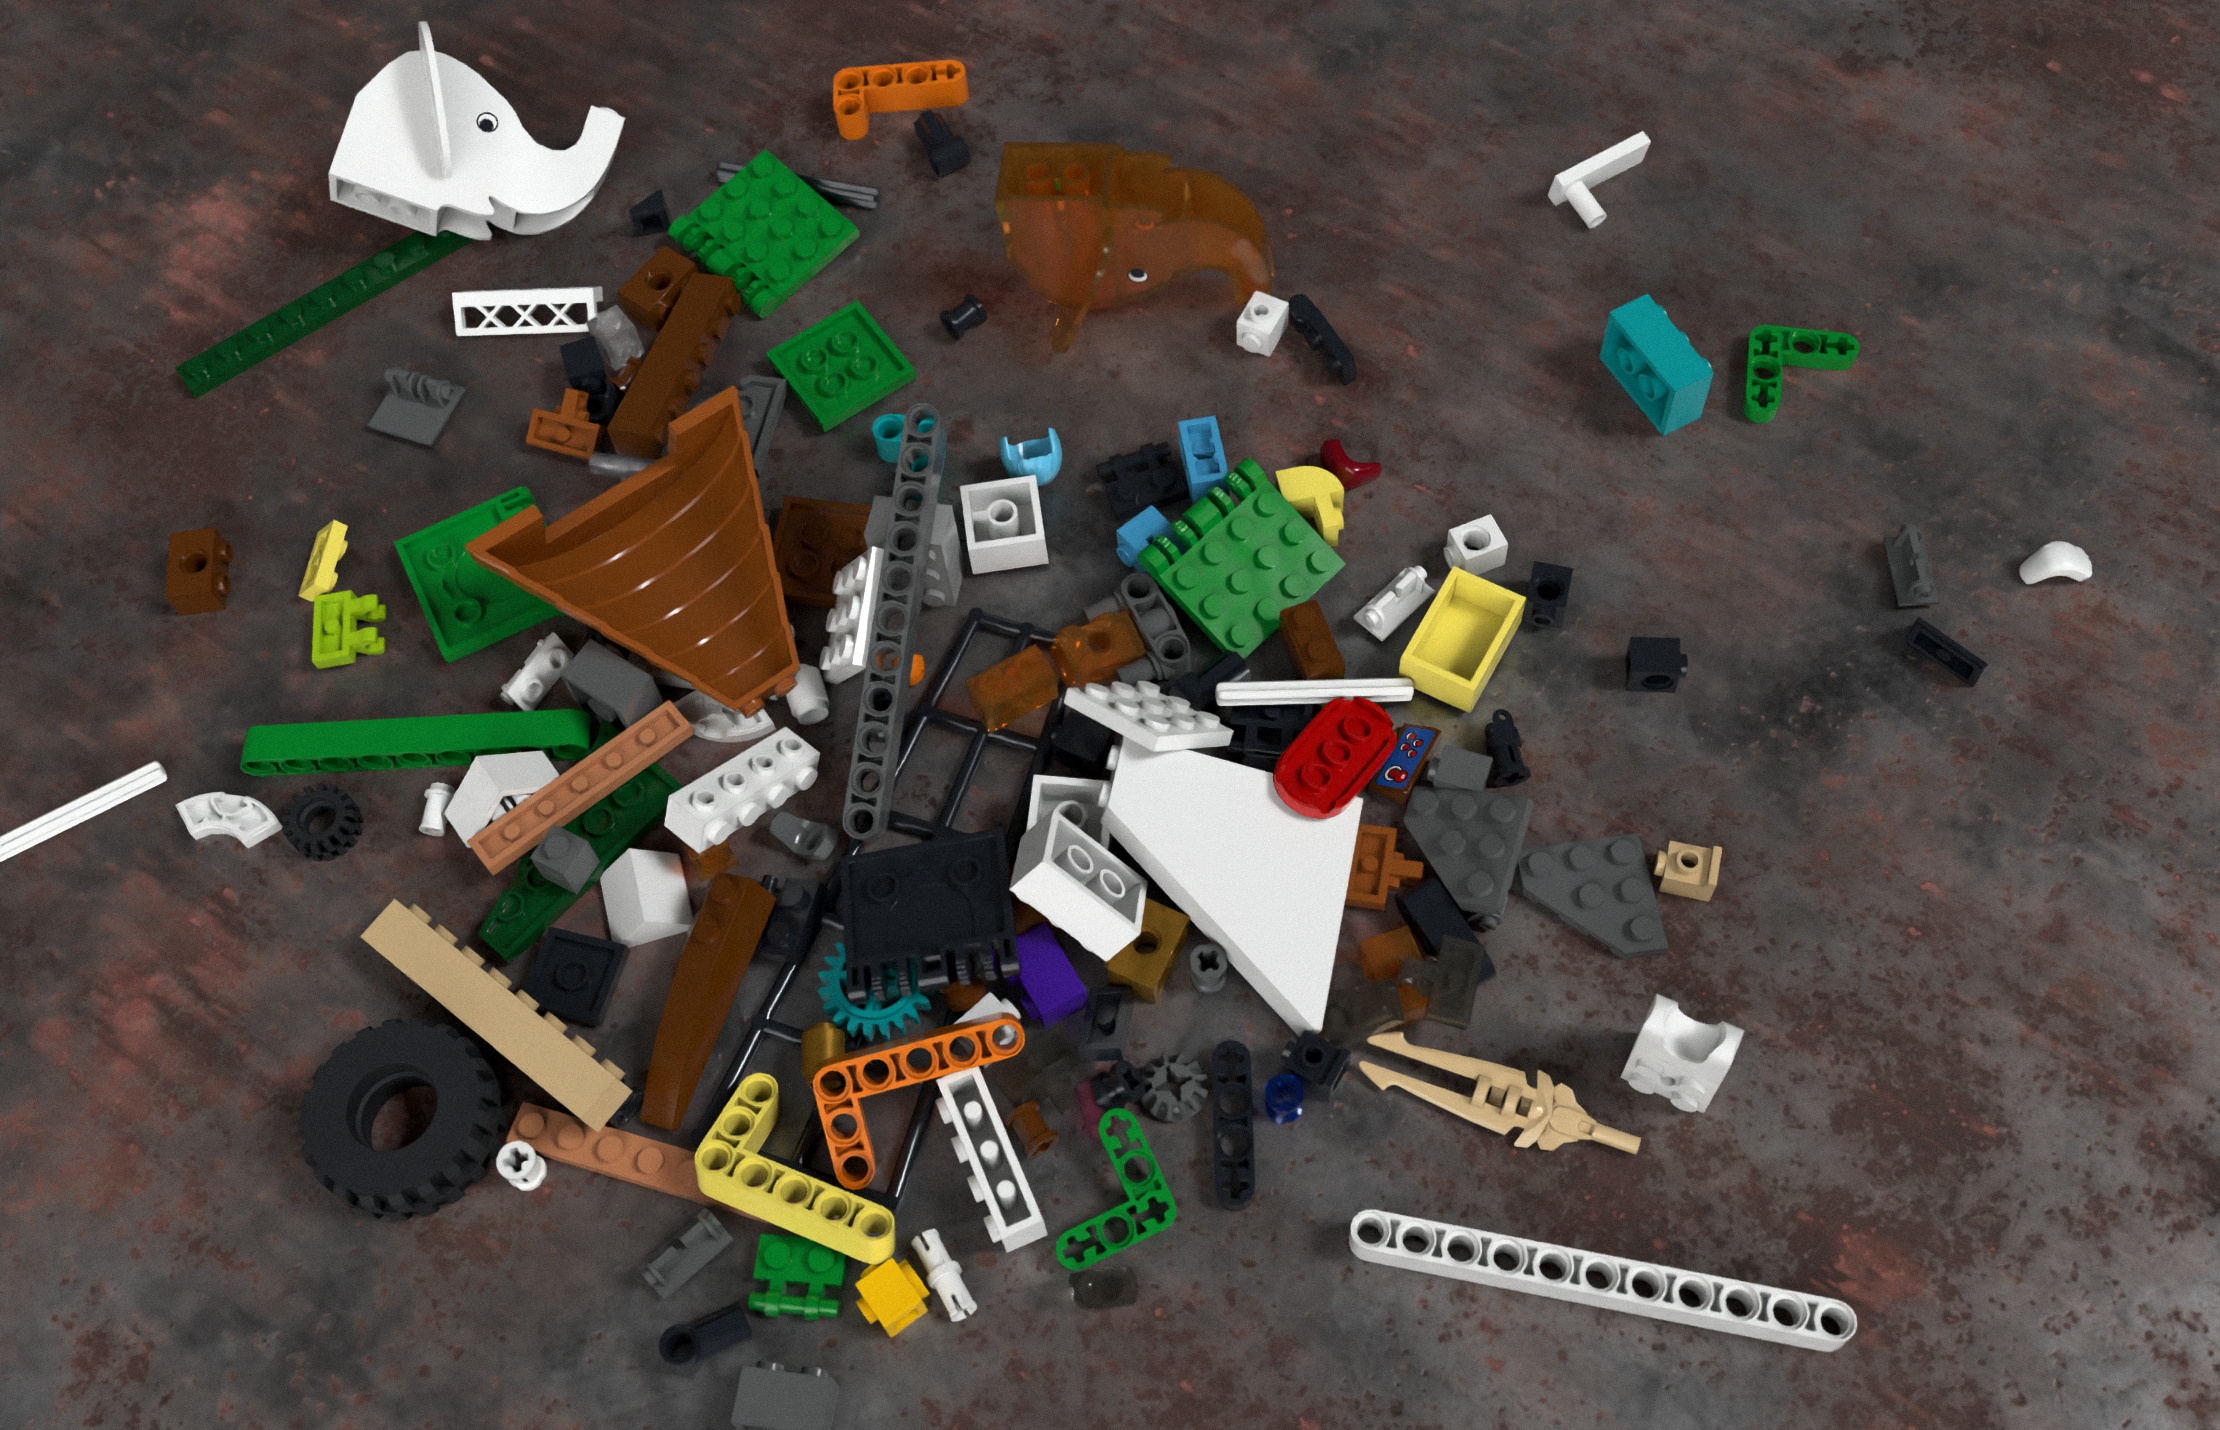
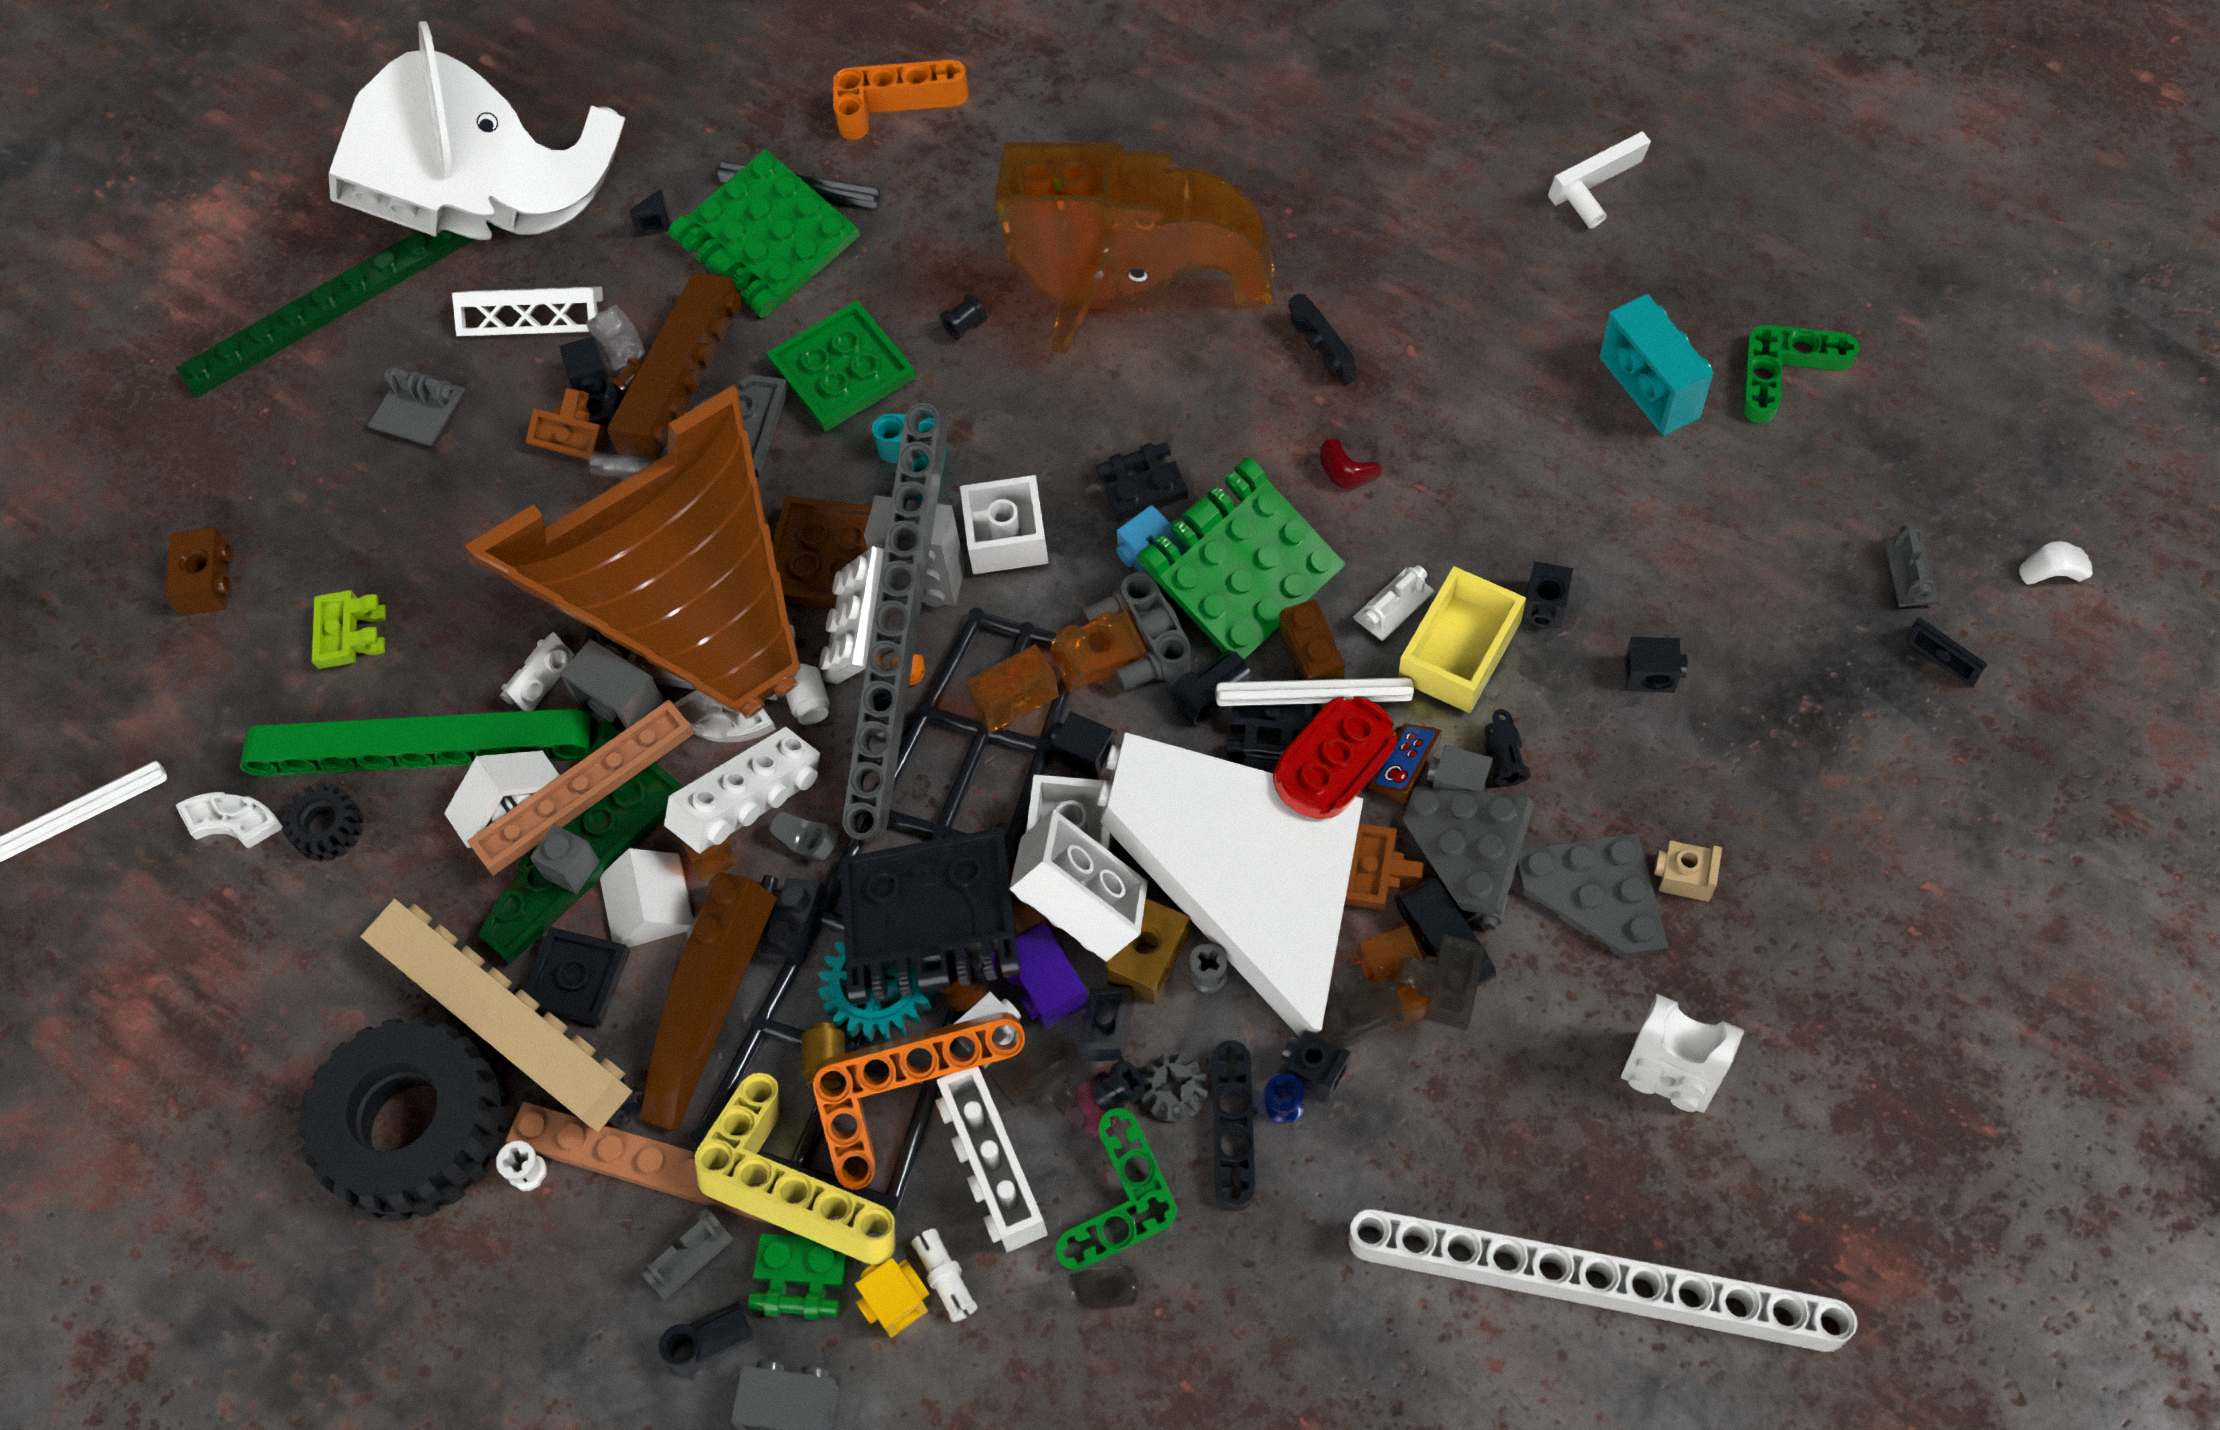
(327, 550): light yellow plate -> none
(438, 800): white pin -> none
(459, 598): green hinge -> none
(656, 288): reddish brown brick -> none
(942, 147): black piece -> none
(1031, 1129): reddish brown bush -> none
(1033, 457): medium azure hair -> none
(1149, 716): white plate -> none
(1202, 456): dark azure brick -> none
(1262, 323): white brick -> none
(1314, 494): light yellow brick -> none
(1481, 534): white brick -> none
(1545, 1113): tan sword -> none

